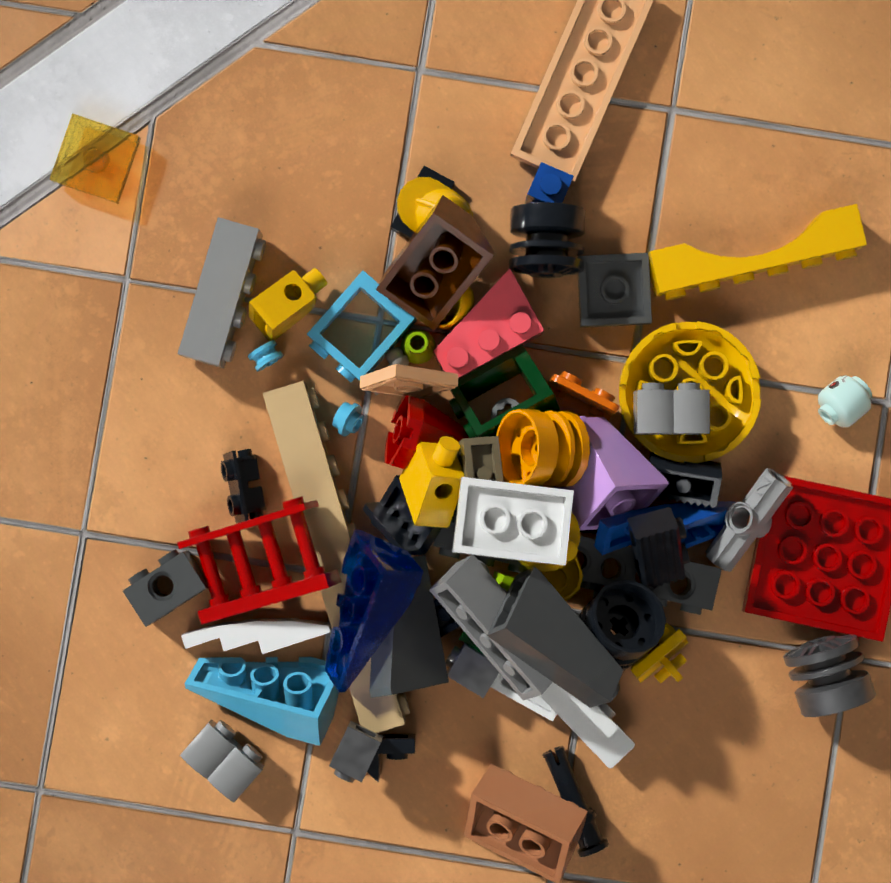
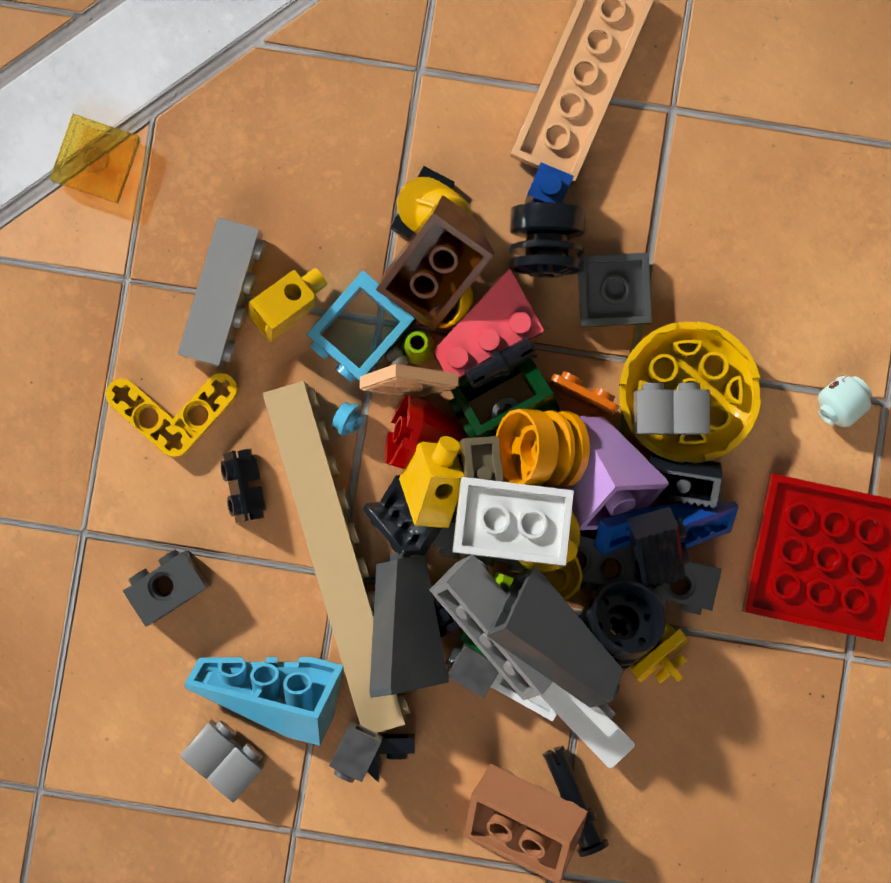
(181, 422): none -> yellow beam
(265, 355): medium azure bush -> none
(269, 632): white slope -> none
(283, 586): red fence -> none
(375, 596): clear blue wedge -> none
(500, 363): none -> black pin
(683, 267): yellow arch -> none
(761, 505): light grey piece -> none
(830, 681): flat silver wheel -> none

